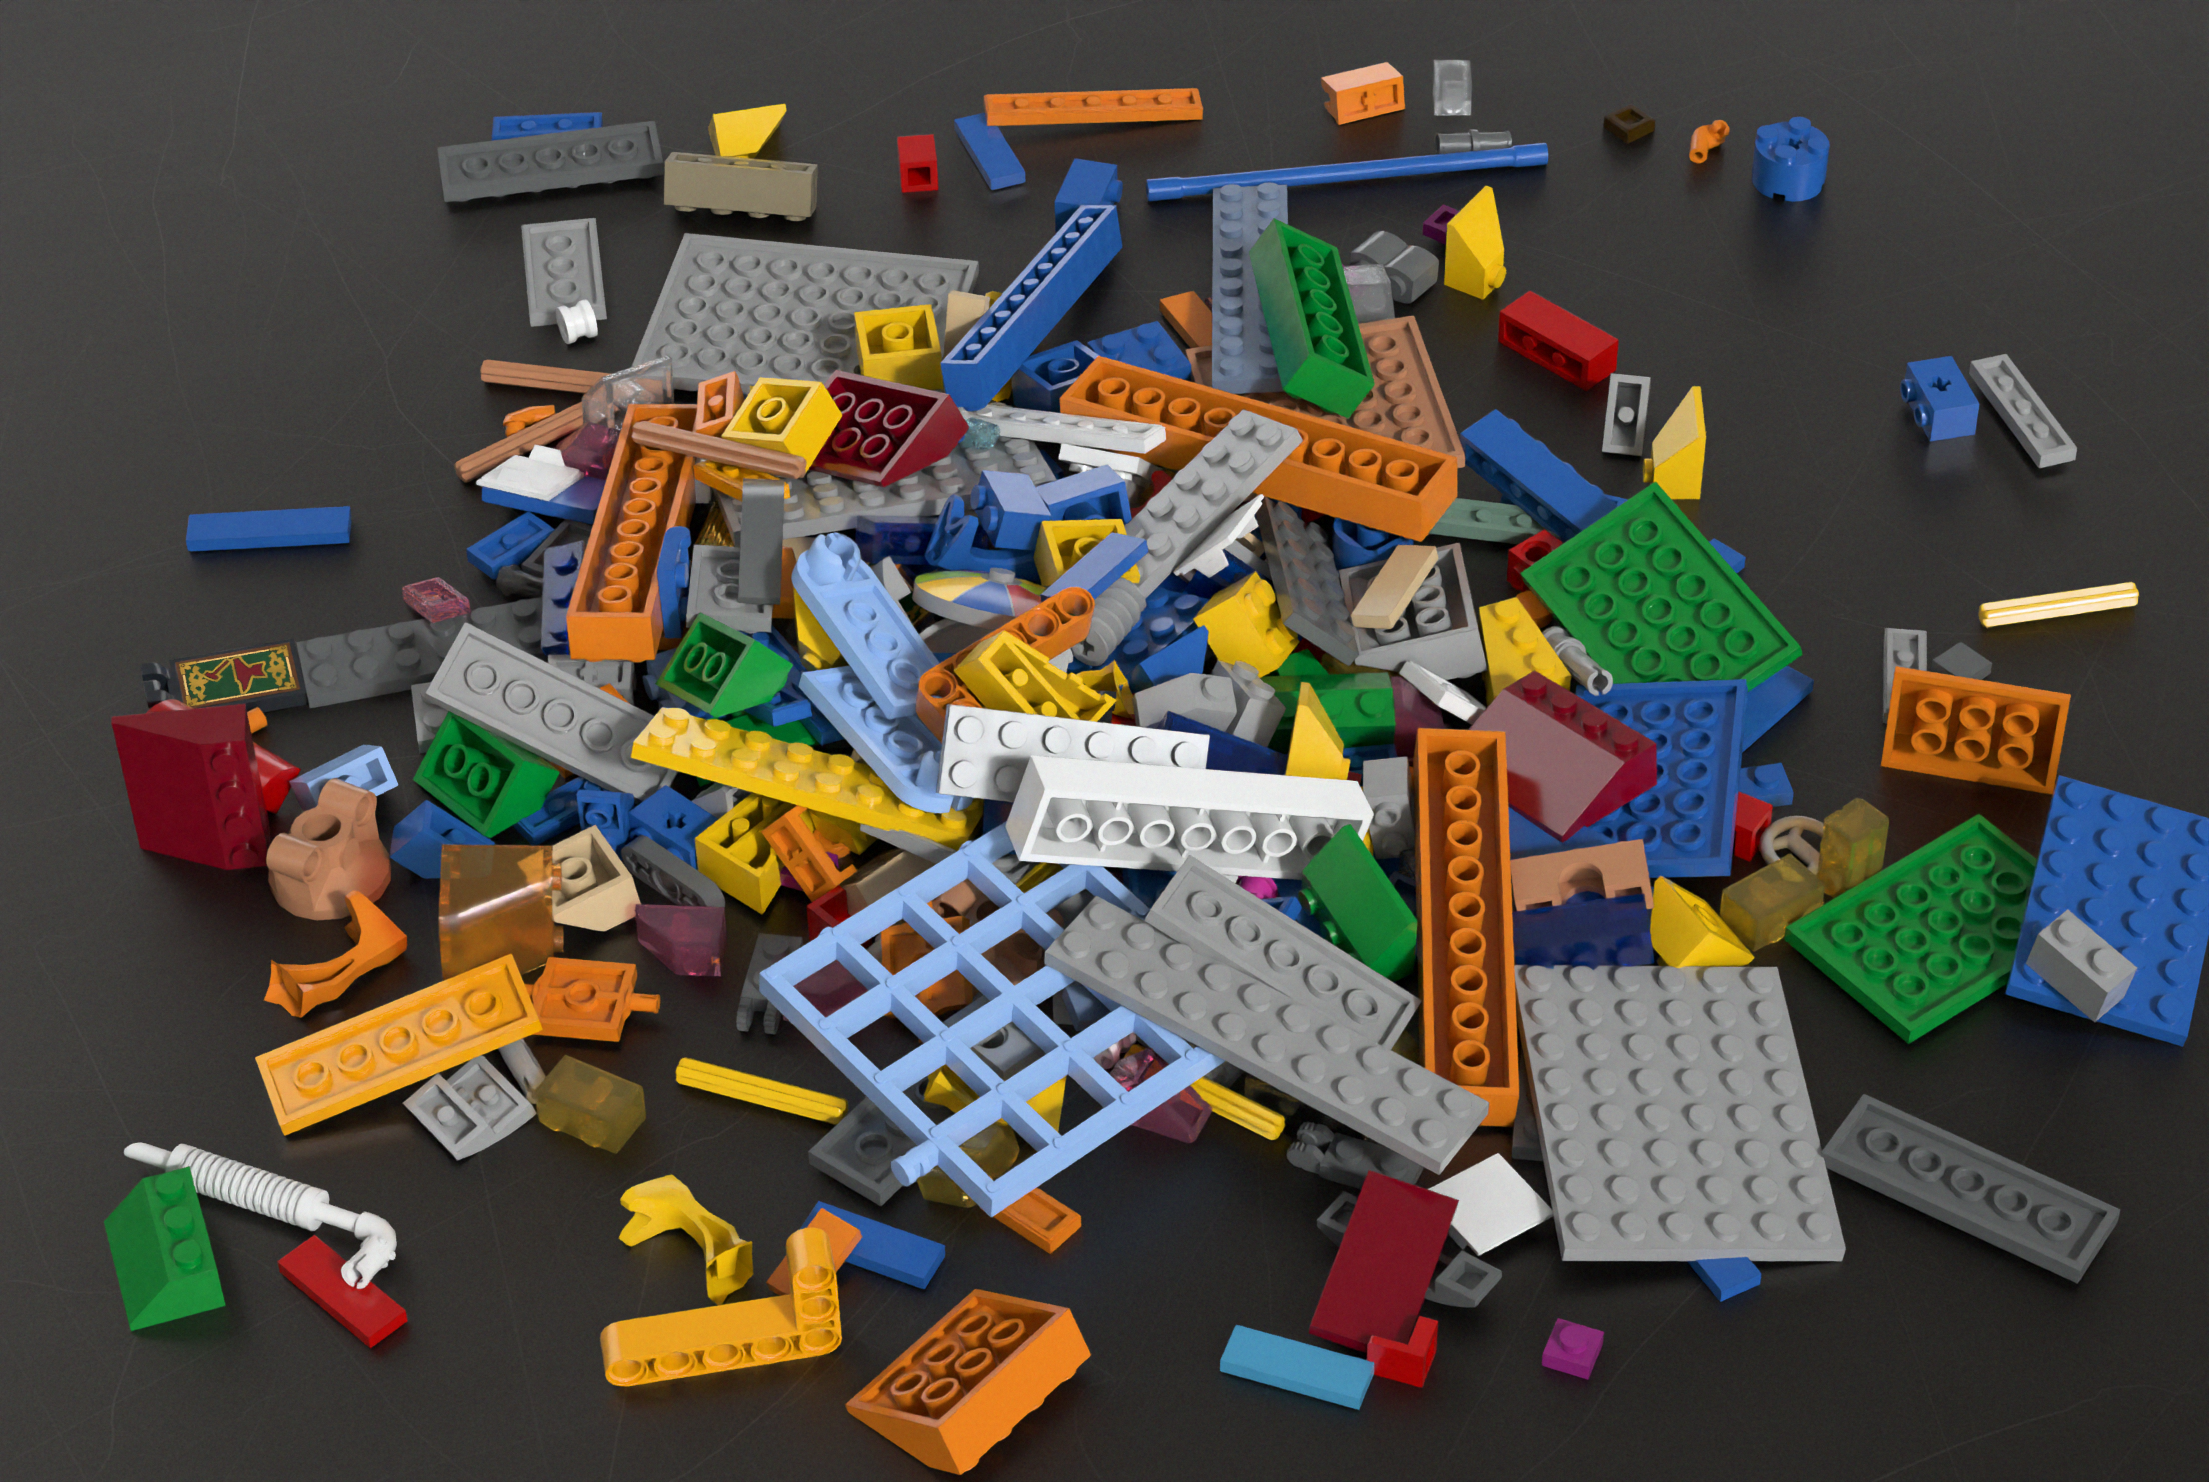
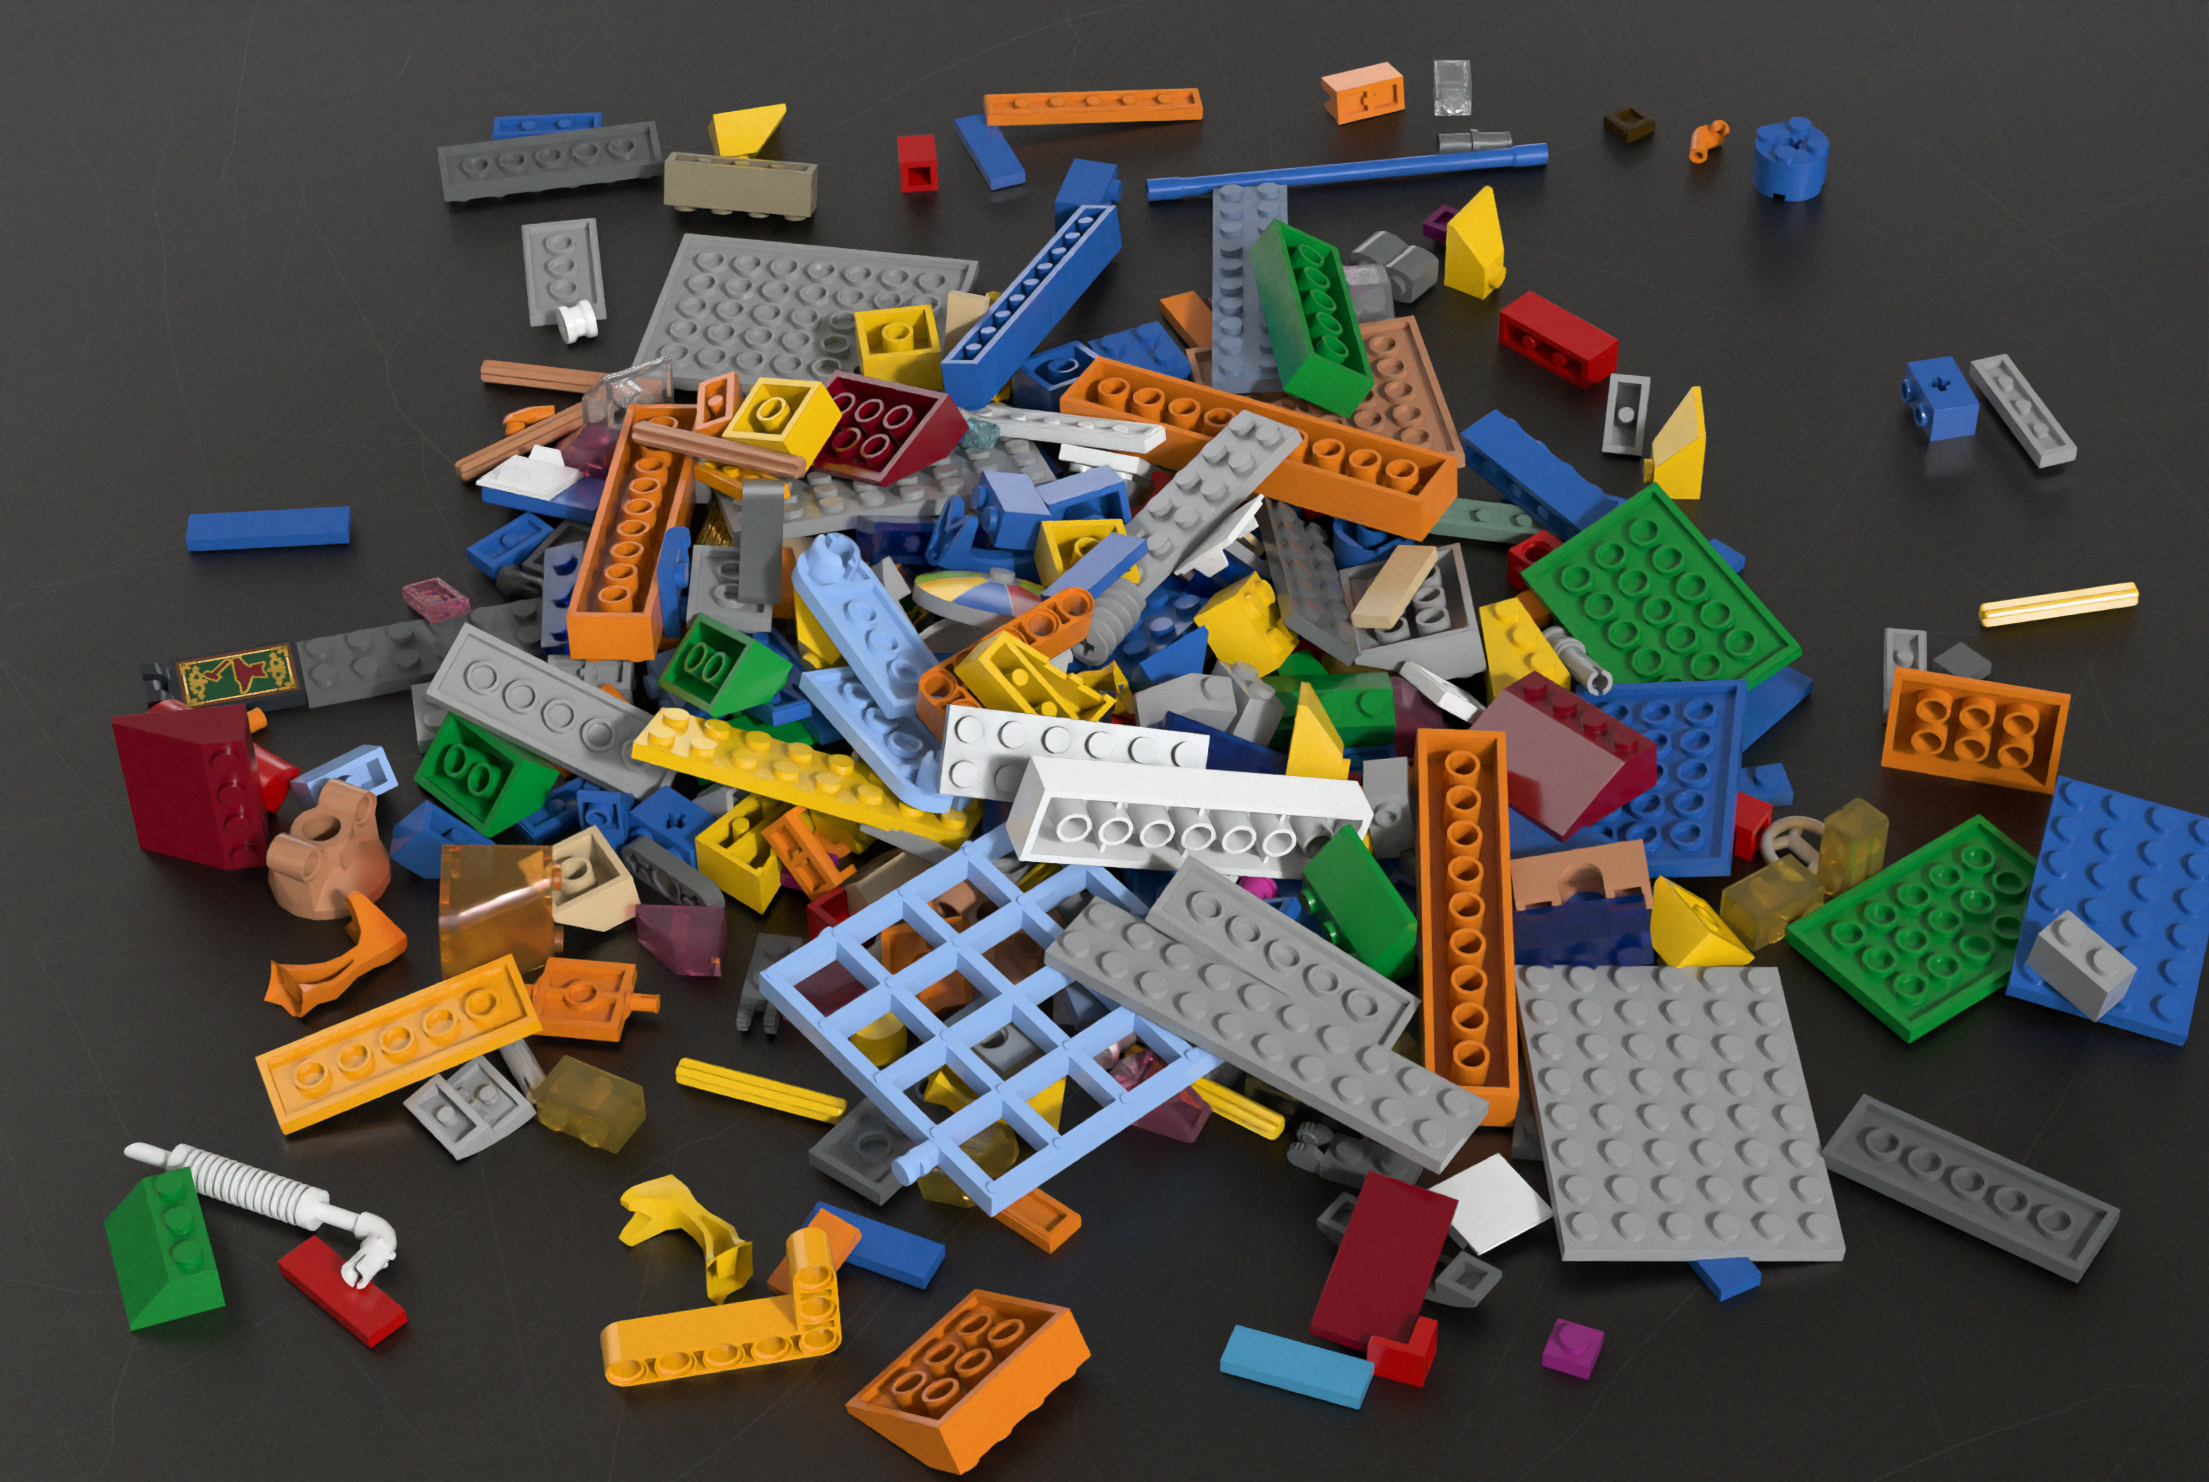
(882, 1040): none -> yellow piece

